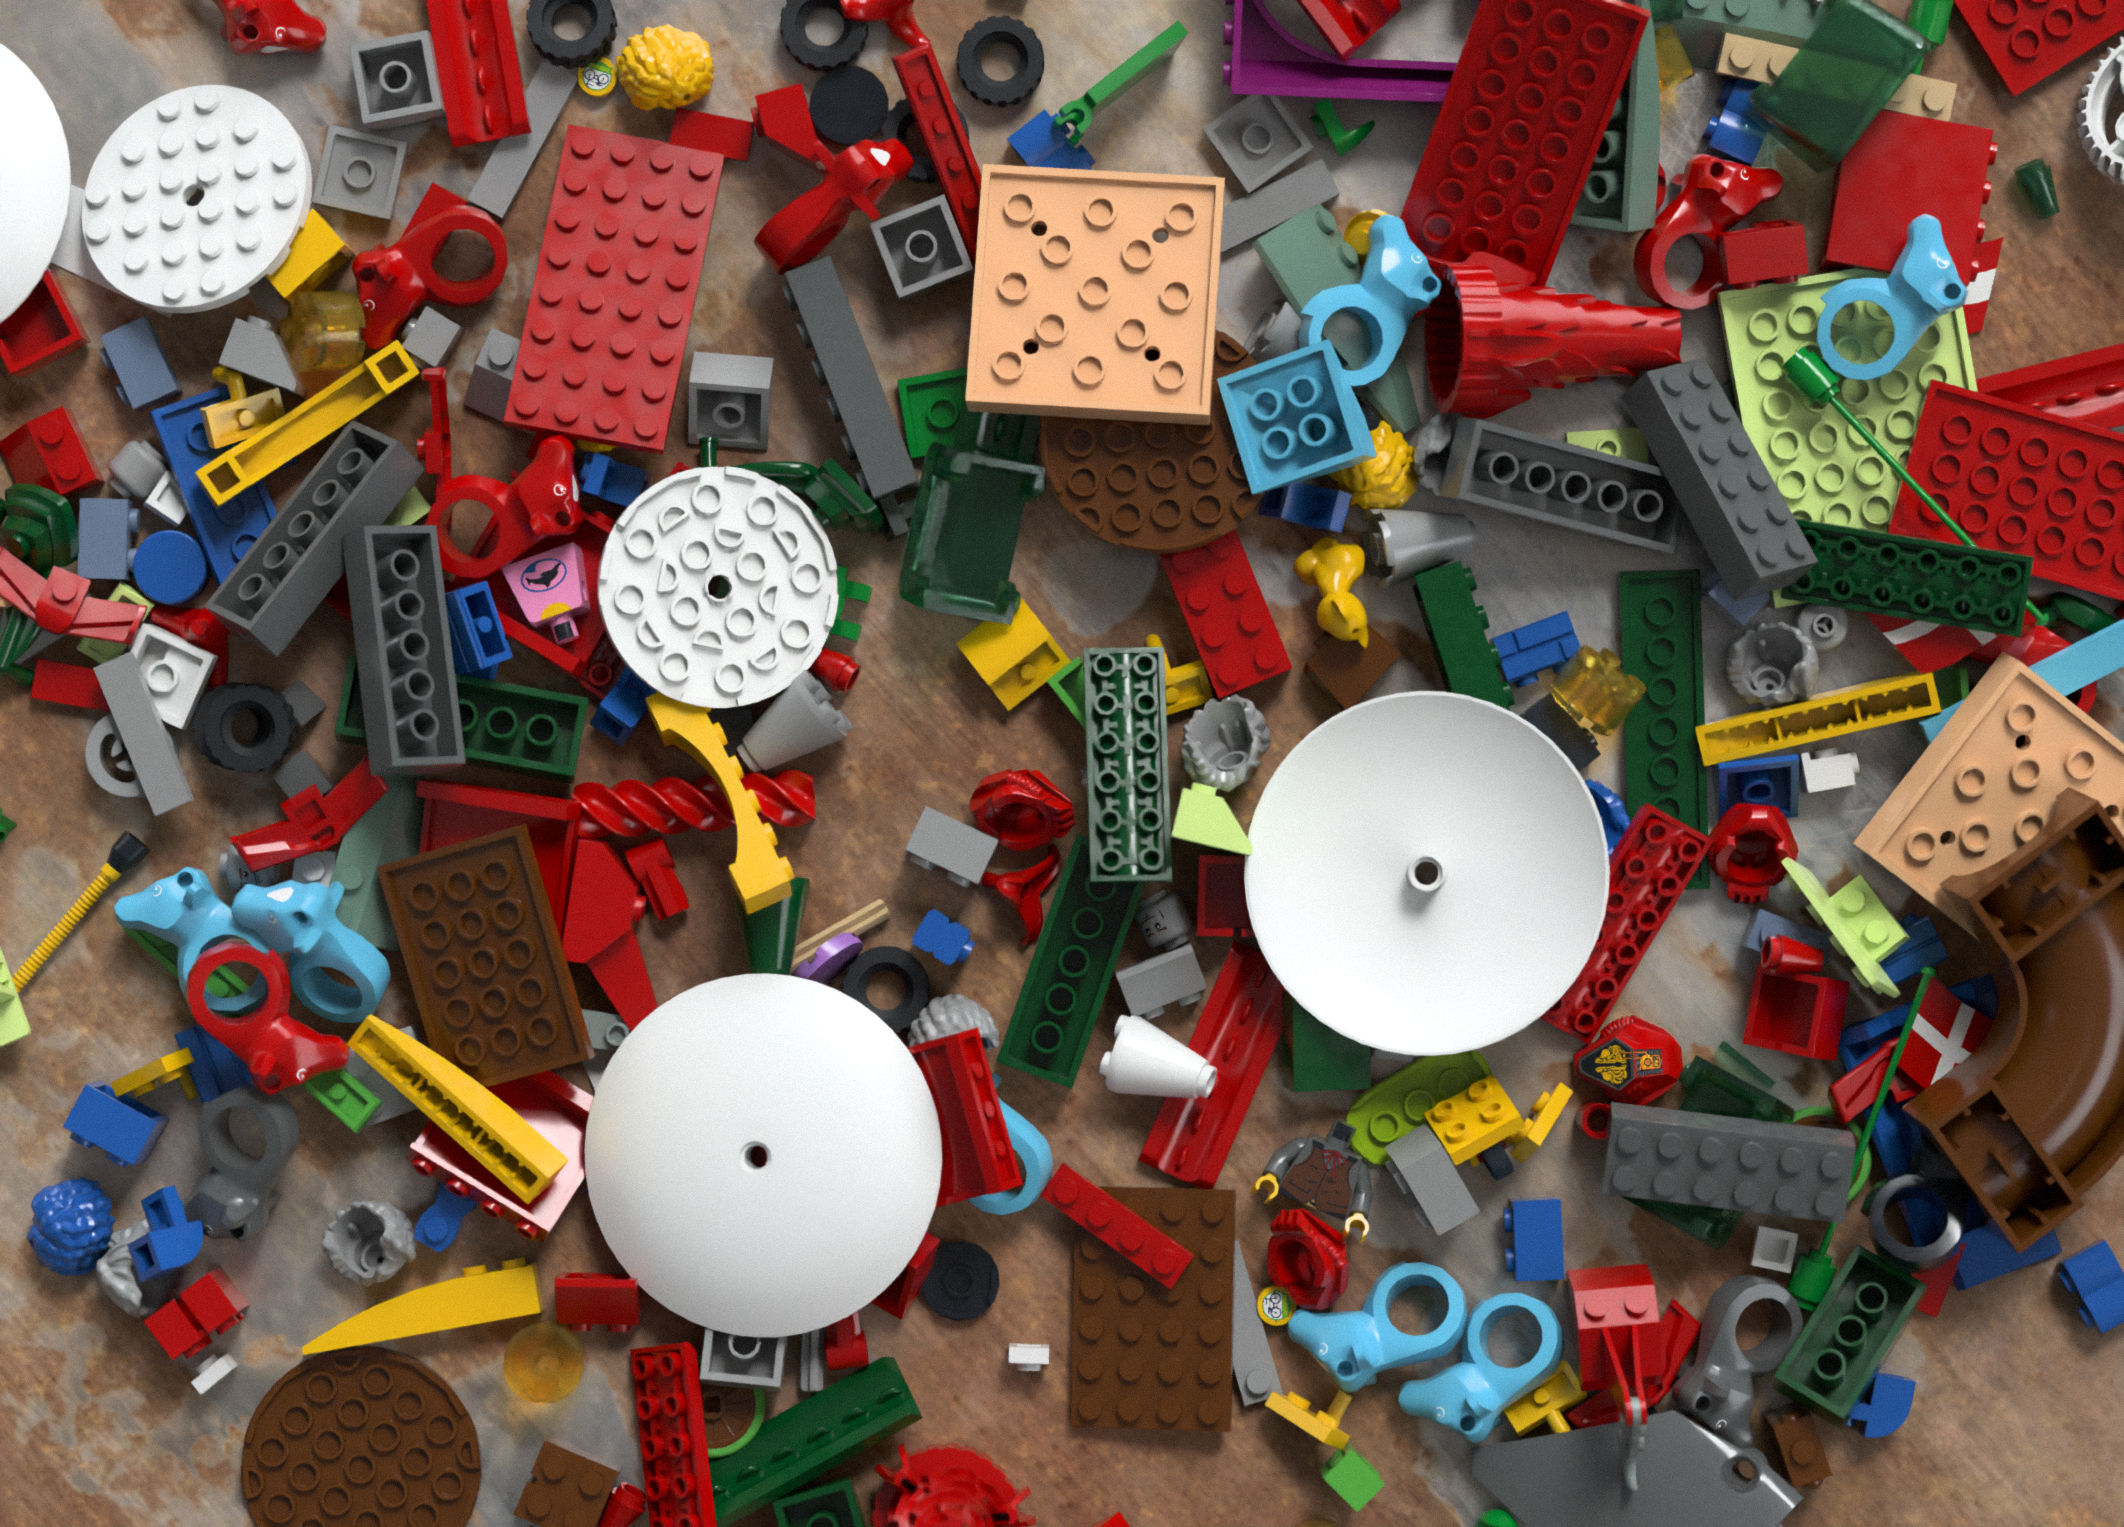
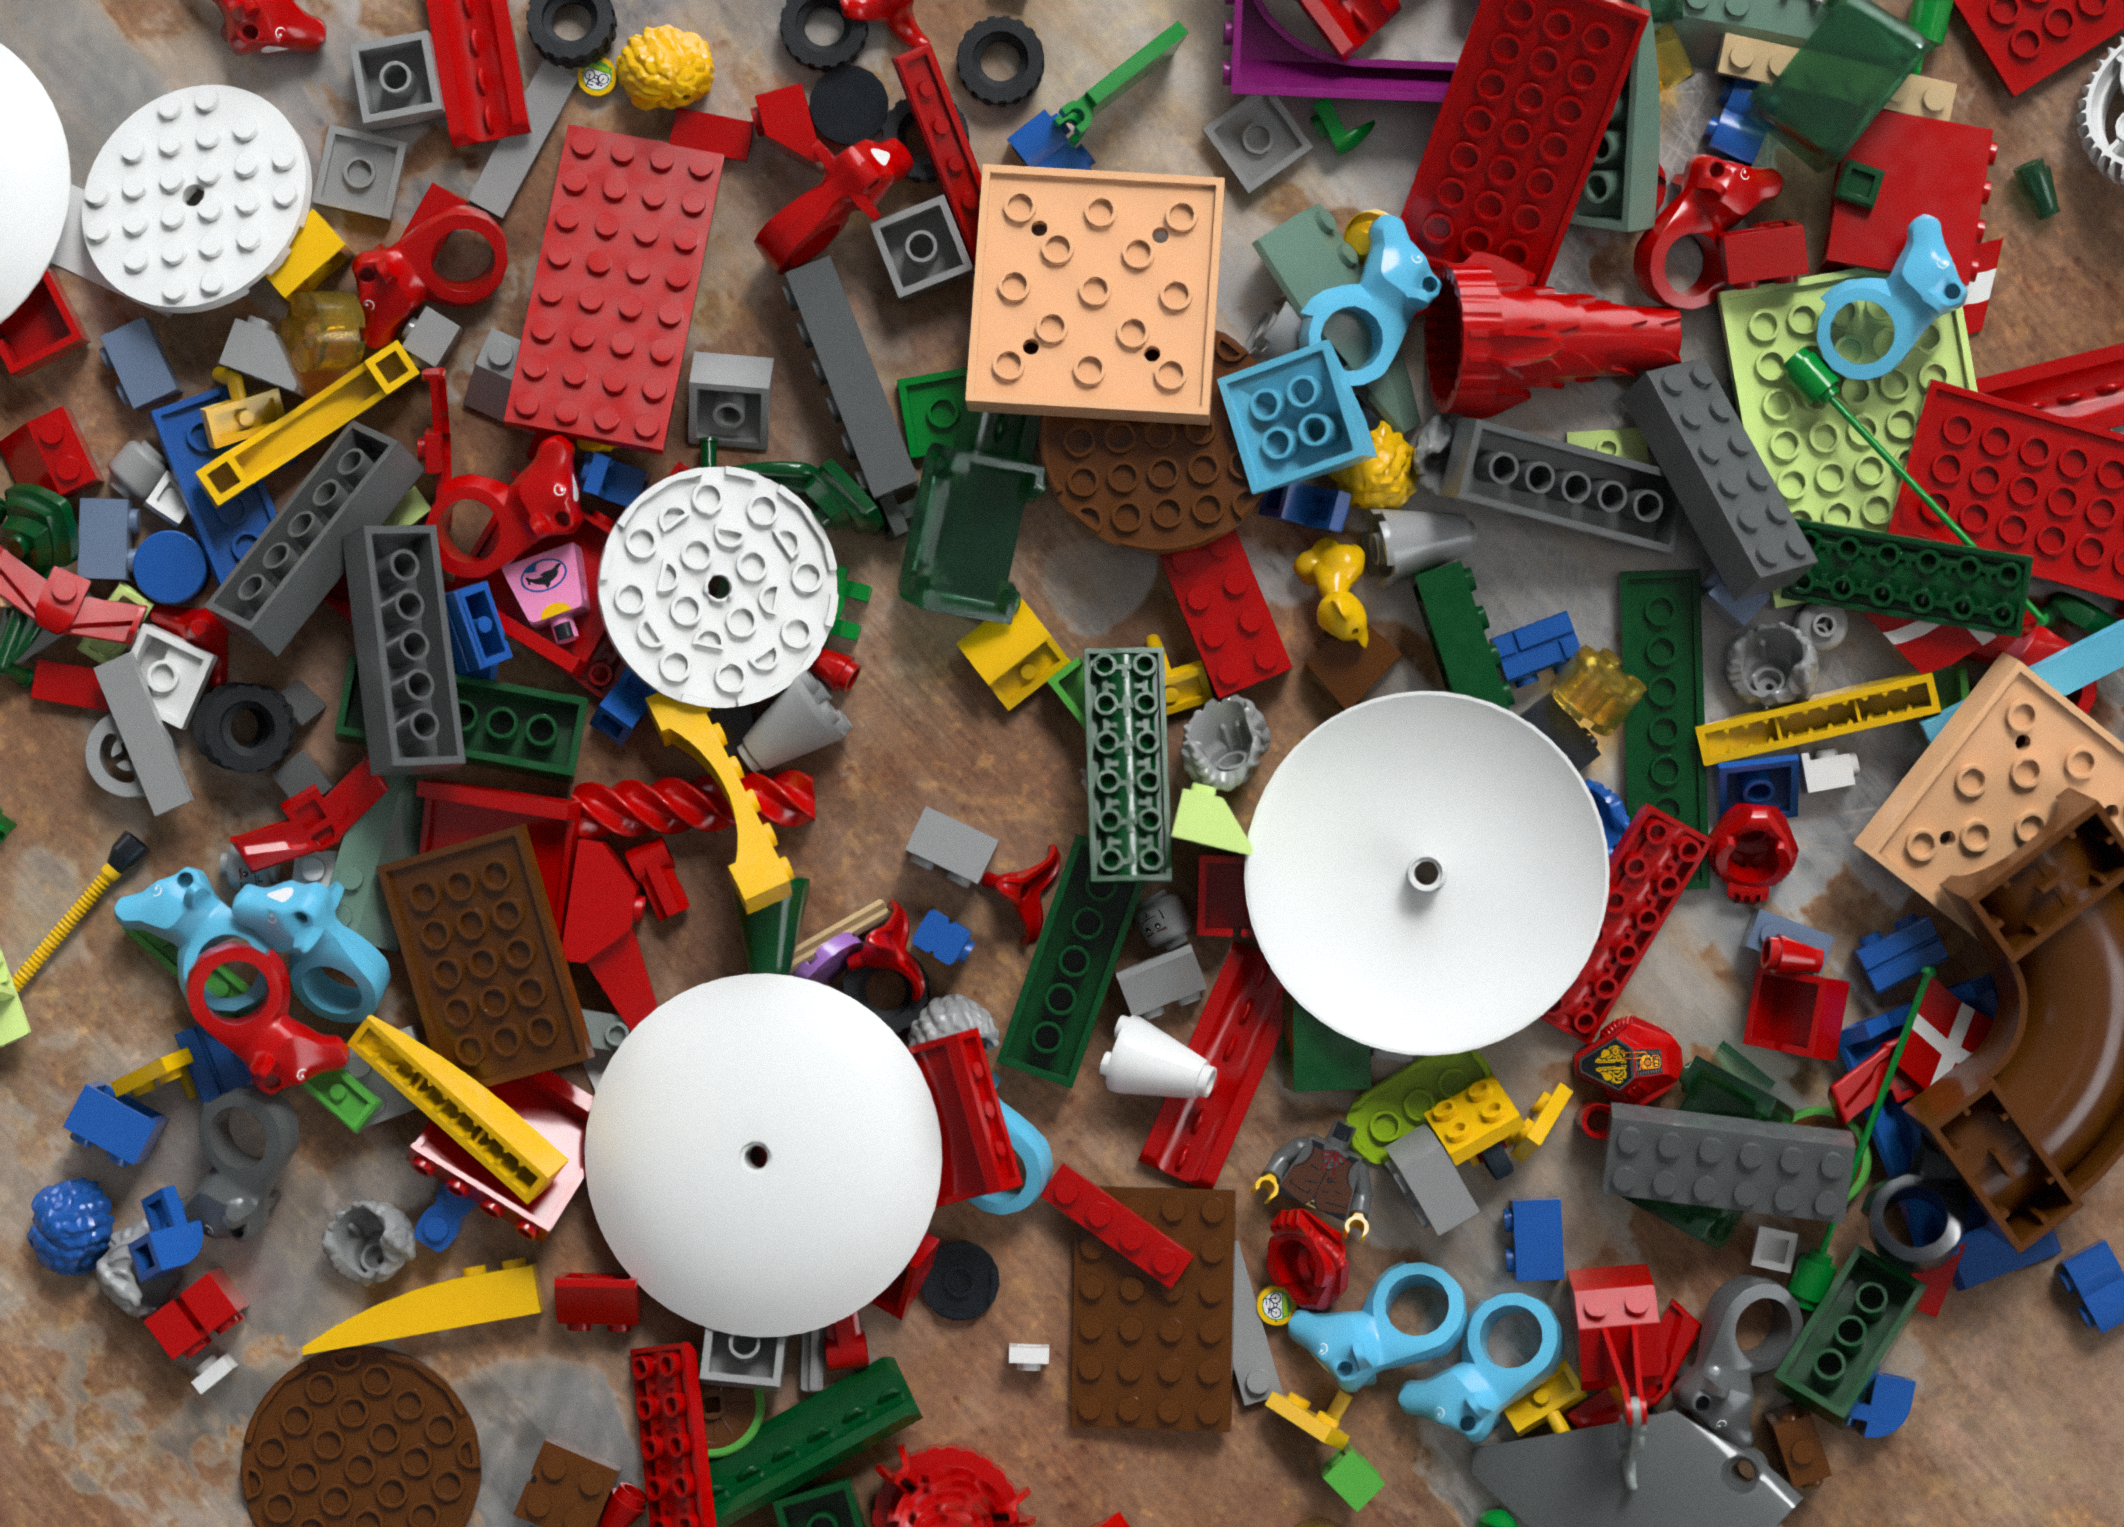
(545, 1385): clear yellow brick -> none
(887, 950): none -> red piece
(1021, 809): red helmet -> none
(1276, 204): light grey tile -> none
(1858, 921): yellowish green bracket -> none
(1859, 185): none -> dark green tile

